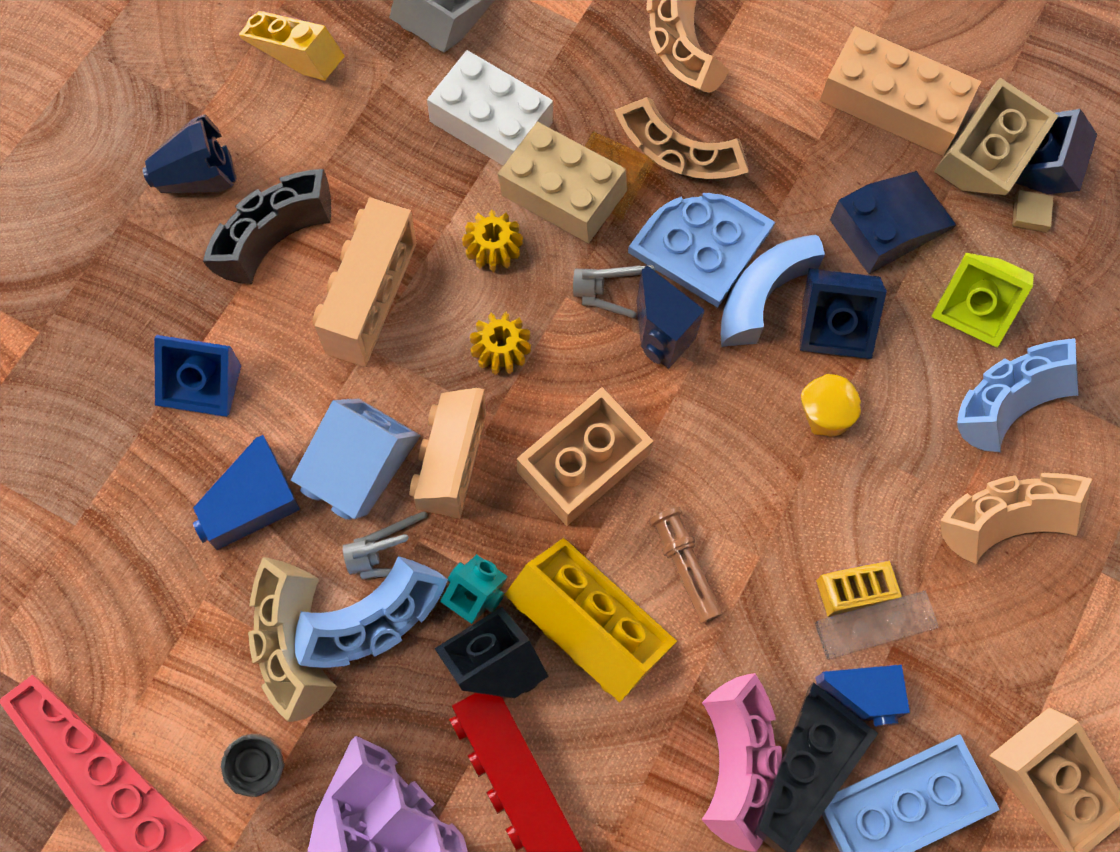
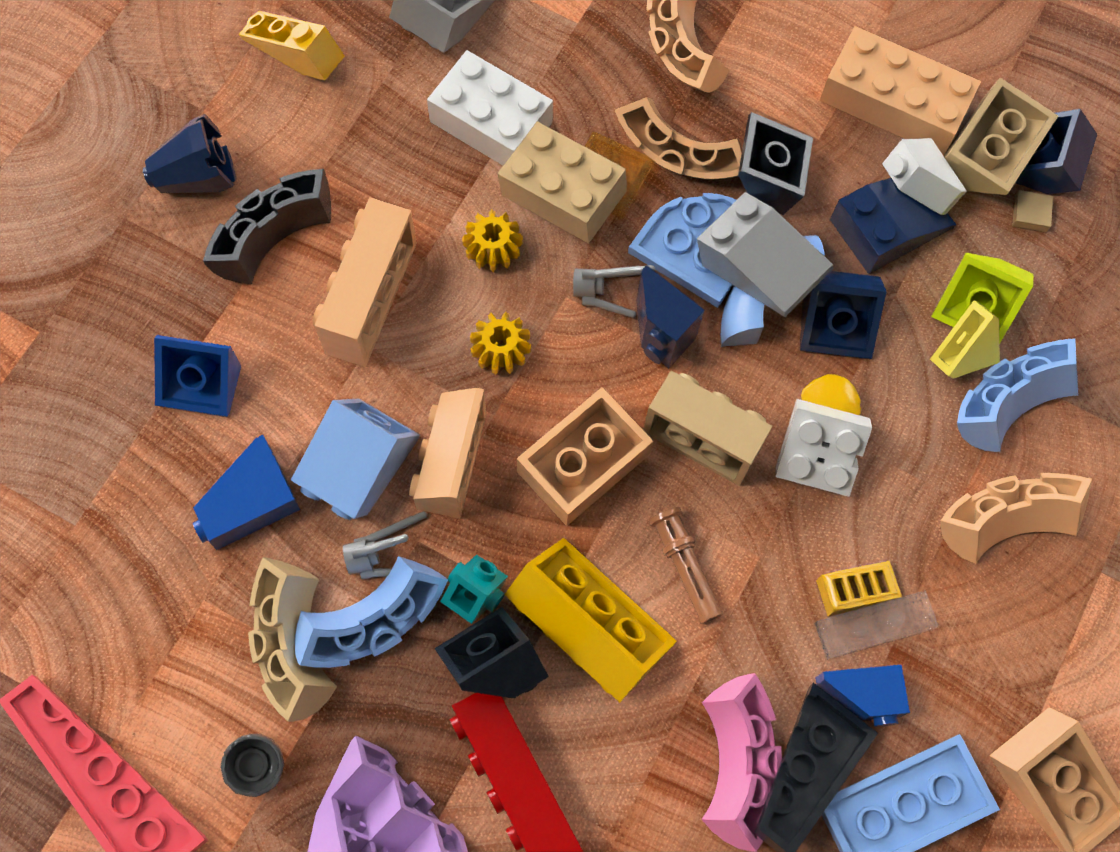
(706, 427): none -> tan brick
(762, 255): none -> light grey slope
(774, 162): none -> black slope
(823, 447): none -> white piece
(924, 174): none -> white slope
(970, 344): none -> light yellow slope

